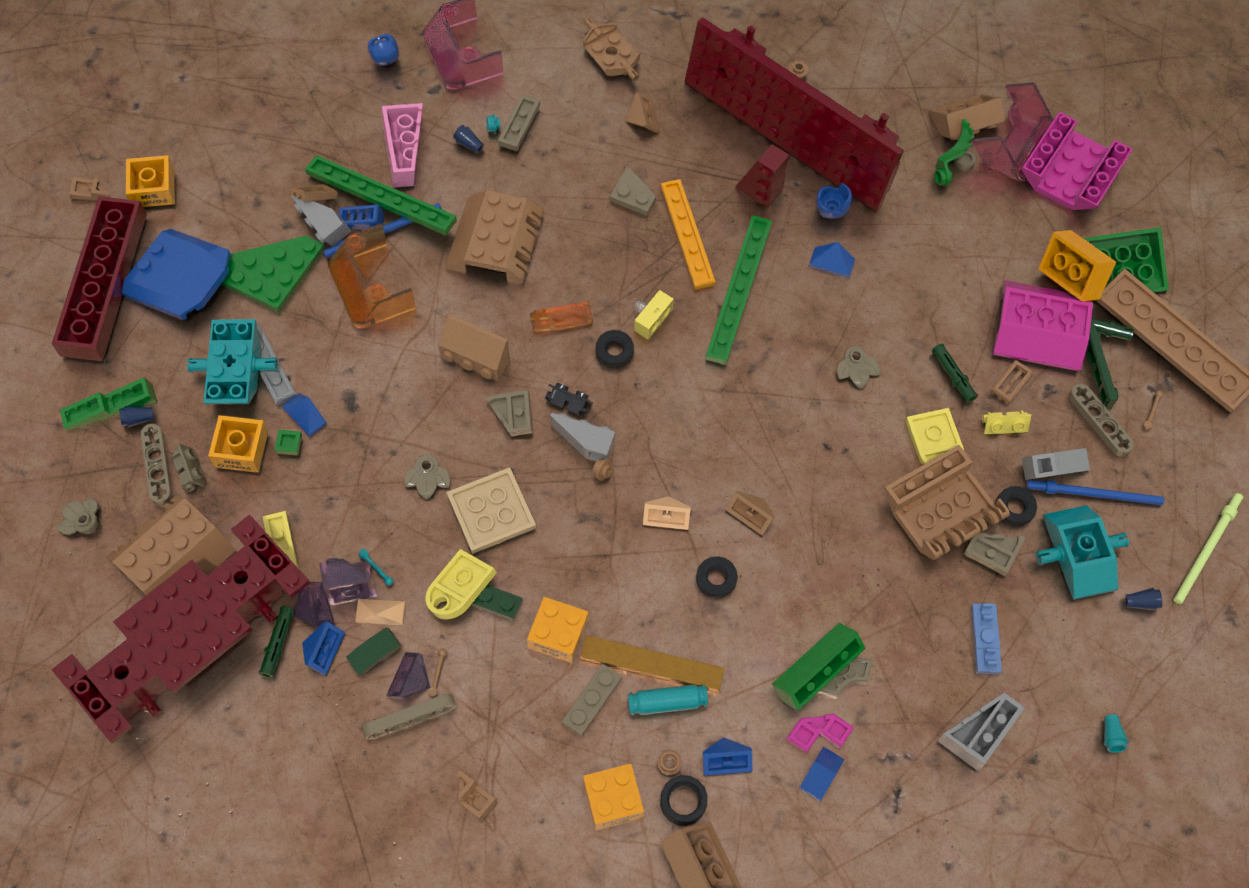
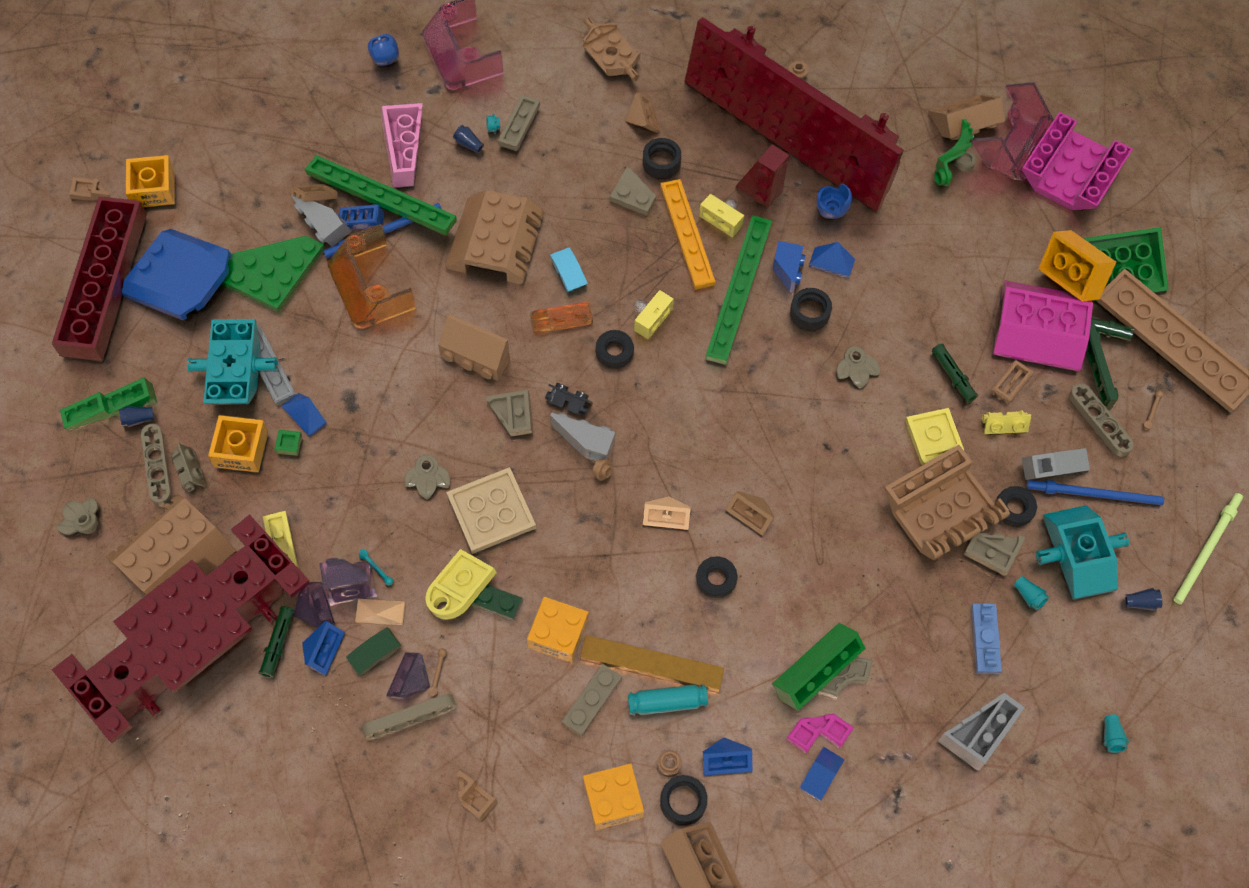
(568, 269): none -> medium azure slope
(666, 145): none -> black tyre
(722, 214): none -> light yellow piece
(787, 262): none -> blue slope
(815, 295): none -> black tyre
(1031, 593): none -> teal cone

